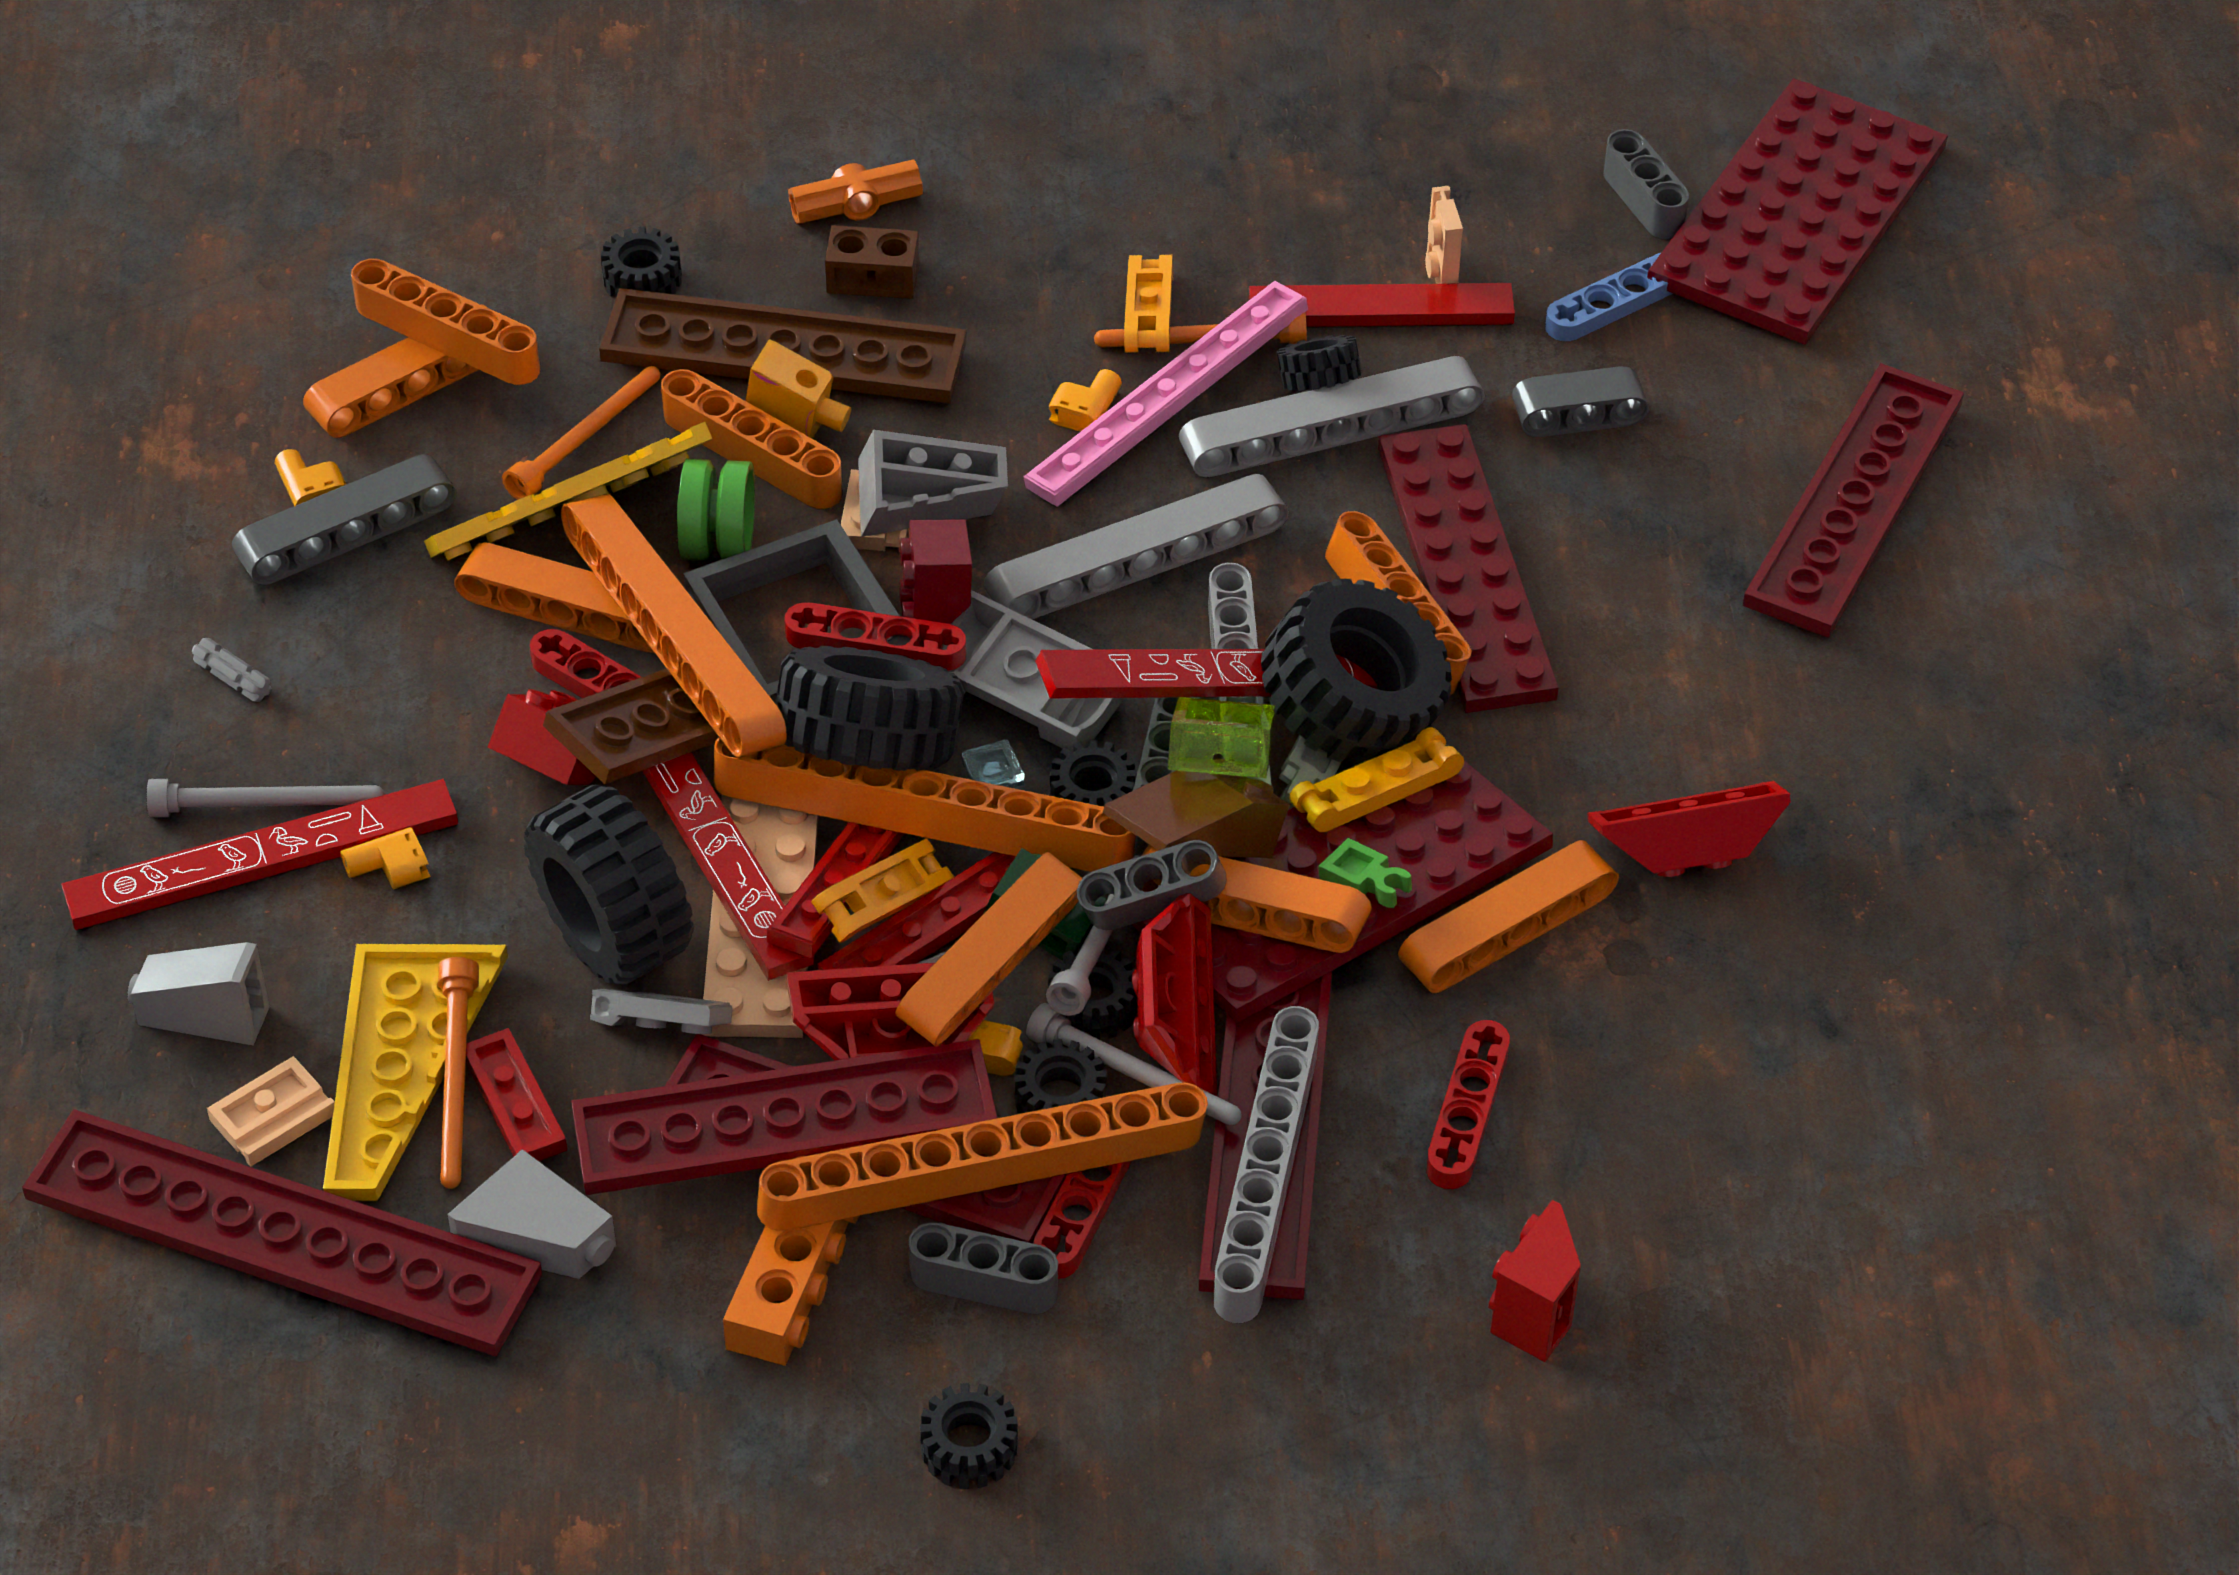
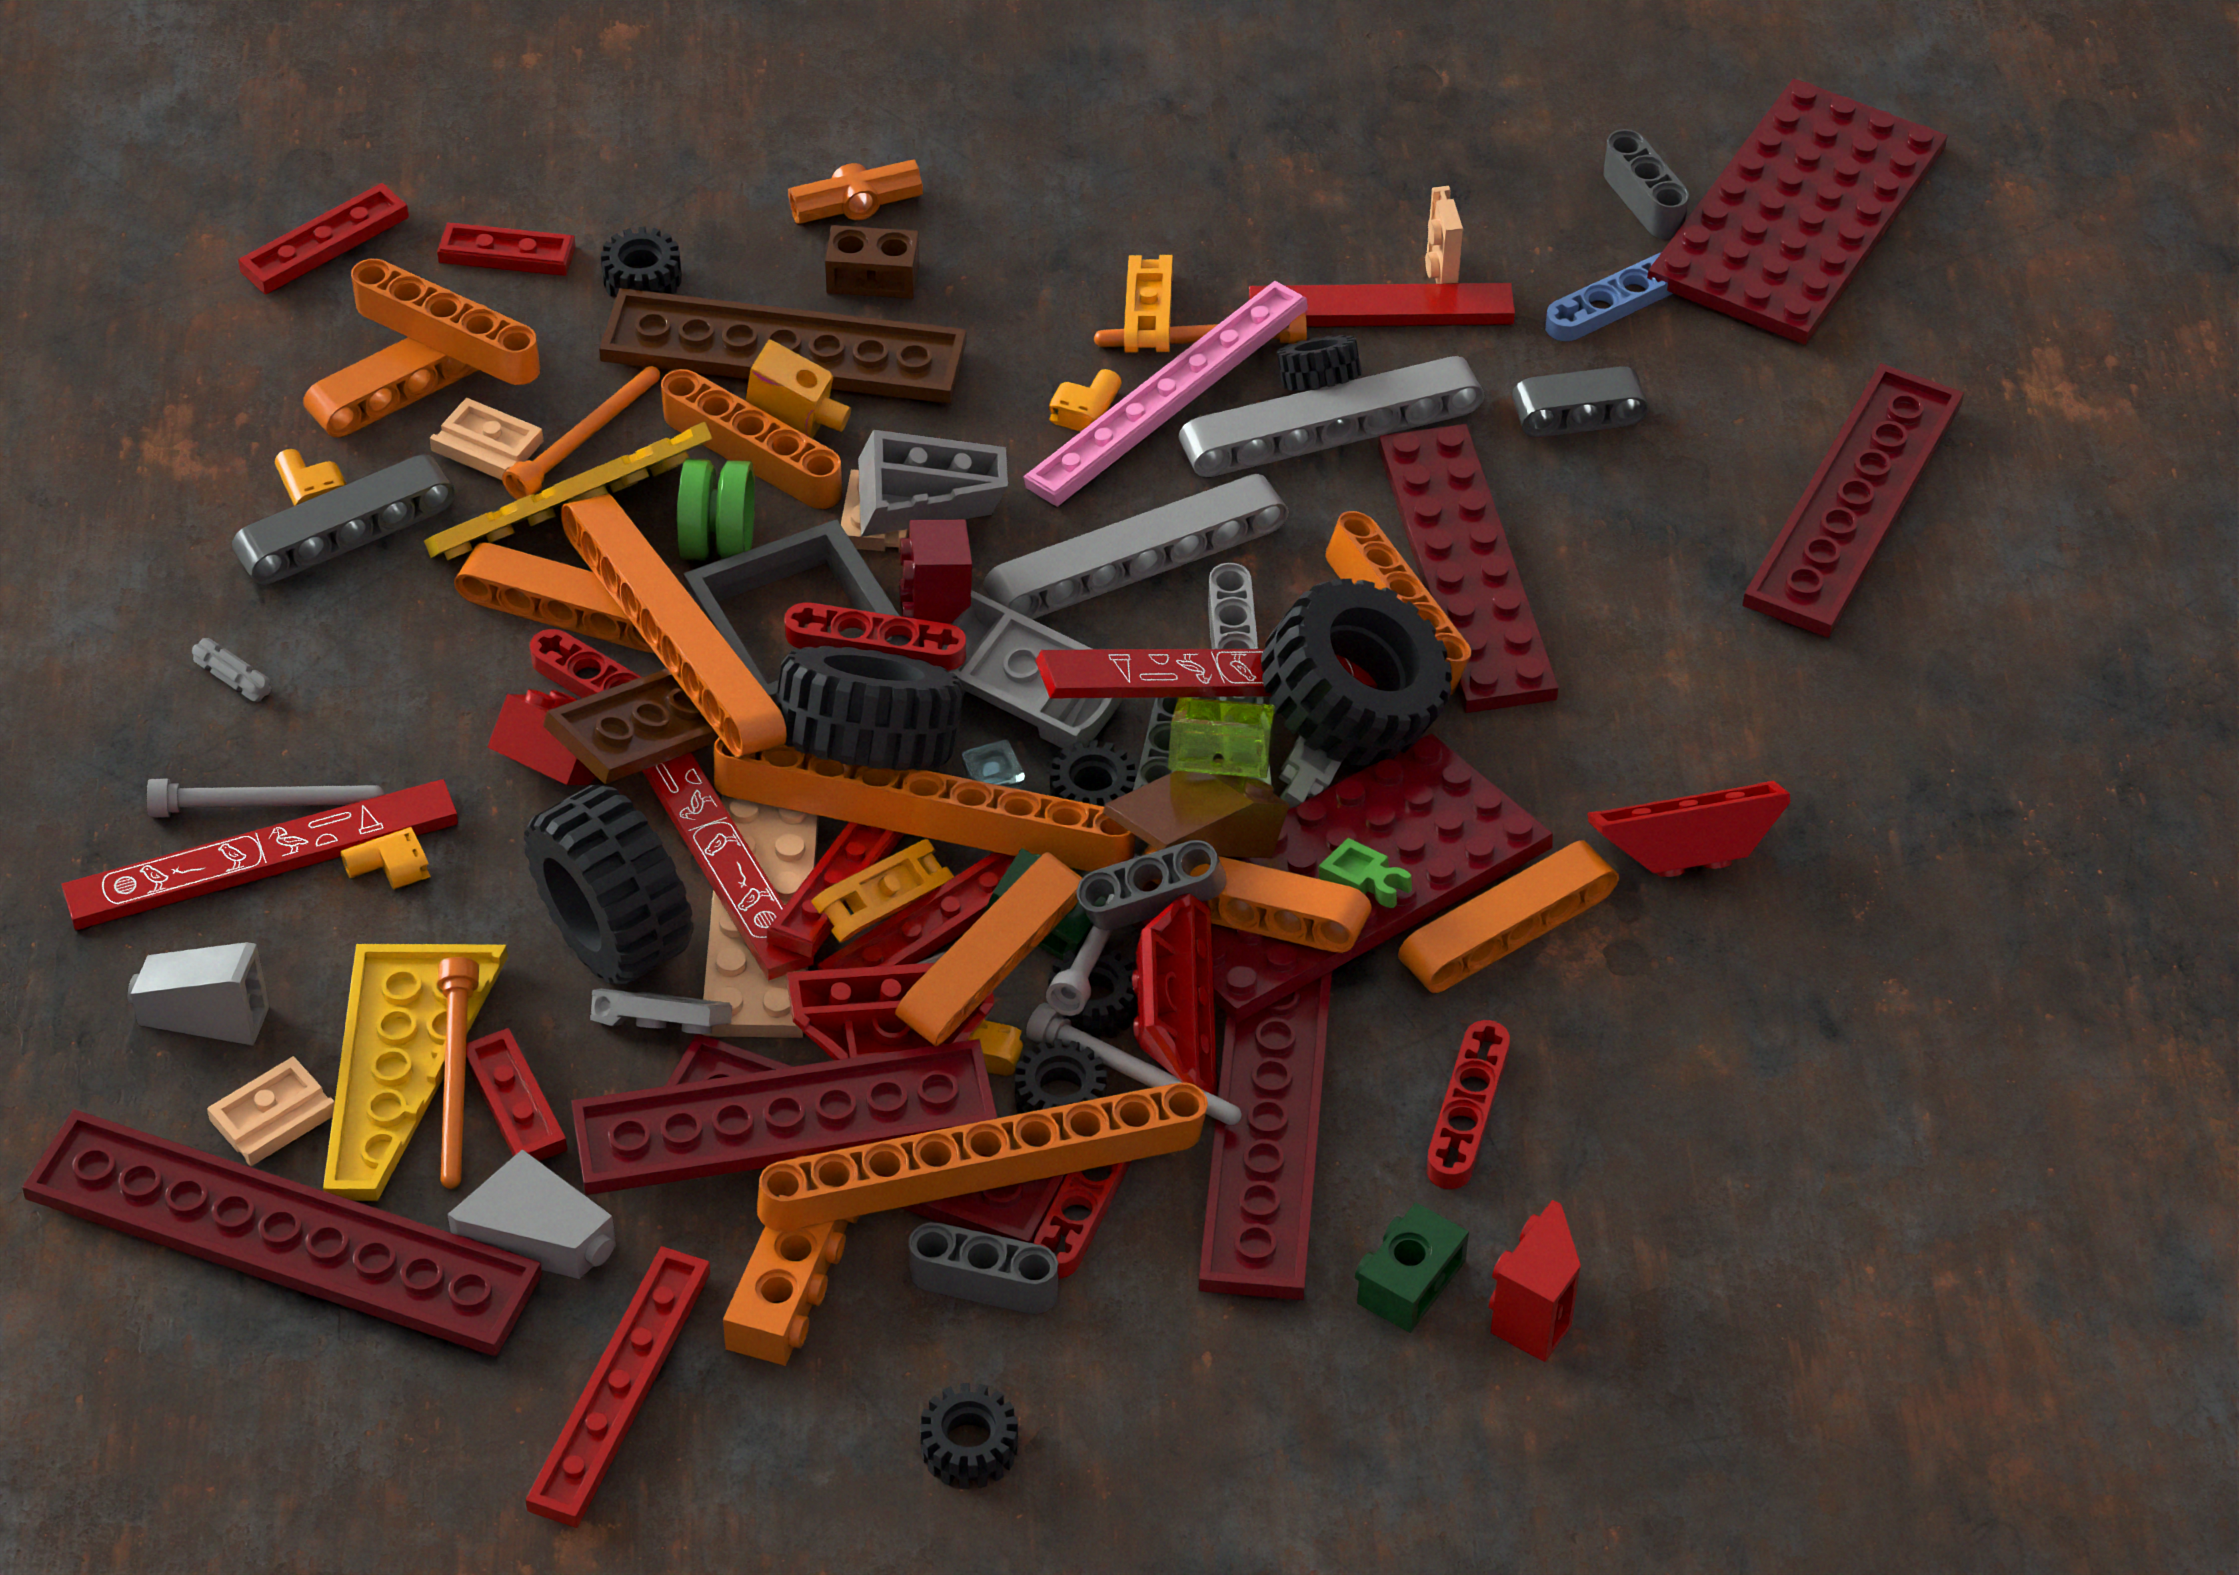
(323, 238): none -> red plate
(486, 438): none -> light nougat plate
(506, 249): none -> red tile
(618, 1387): none -> red plate
(1266, 1165): light grey beam -> none
(1377, 781): light orange plate -> none
(1407, 1292): none -> dark green brick

